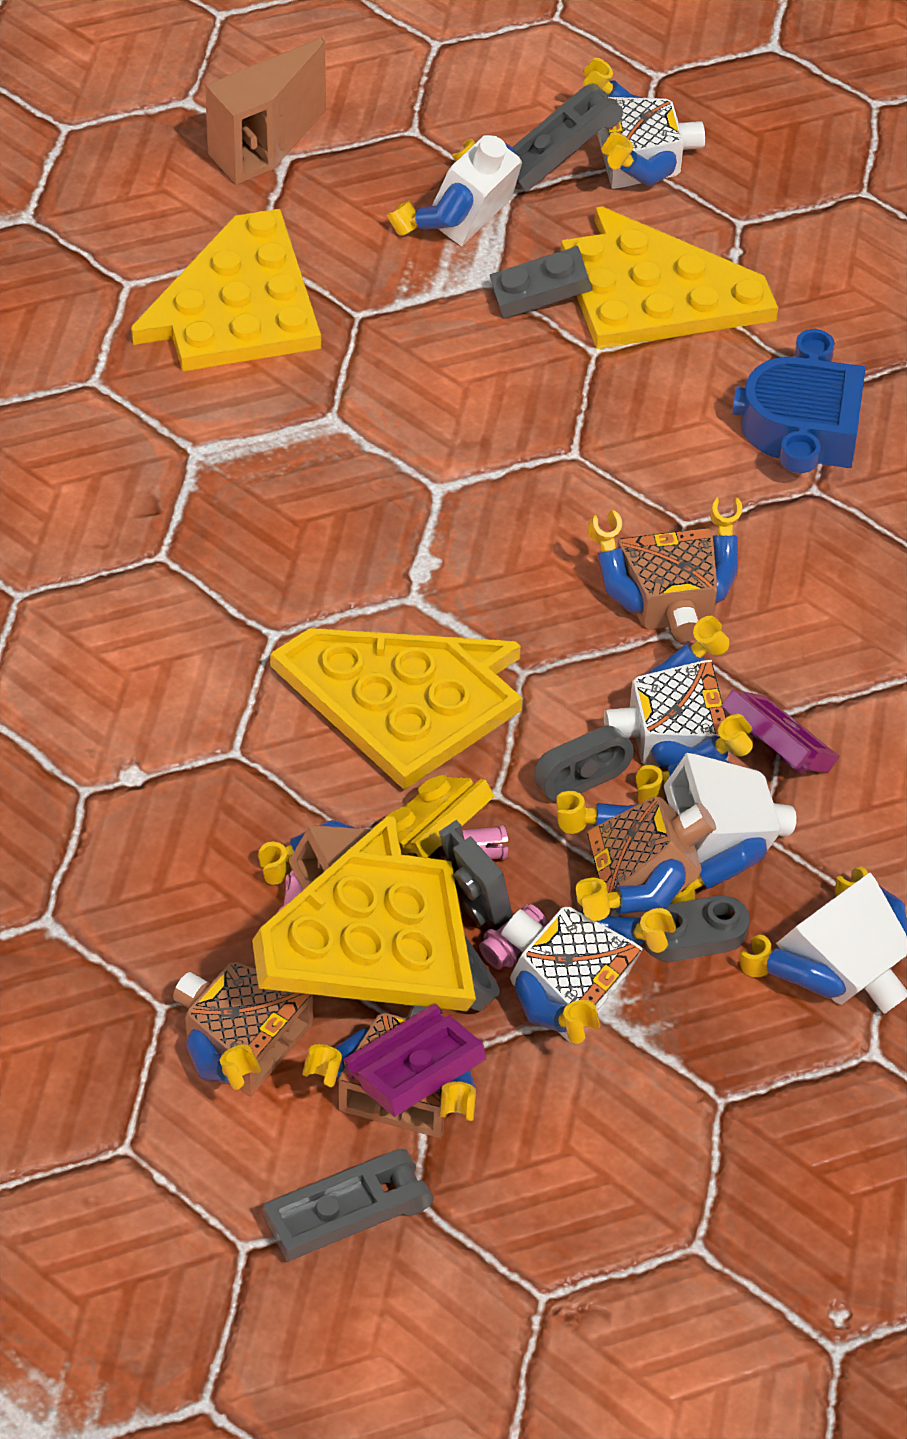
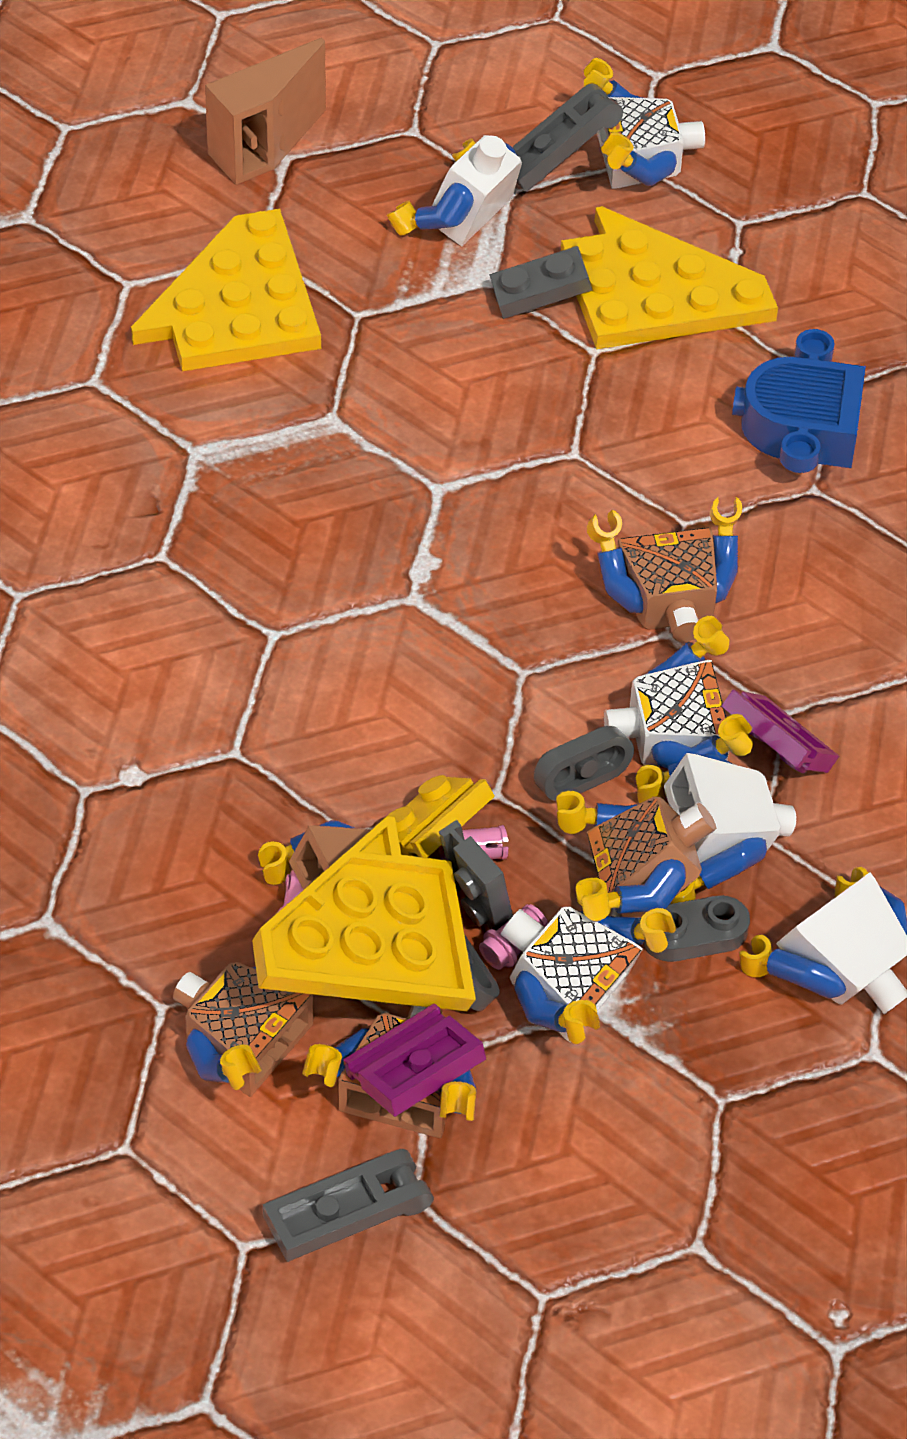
(403, 695): yellow wing -> none

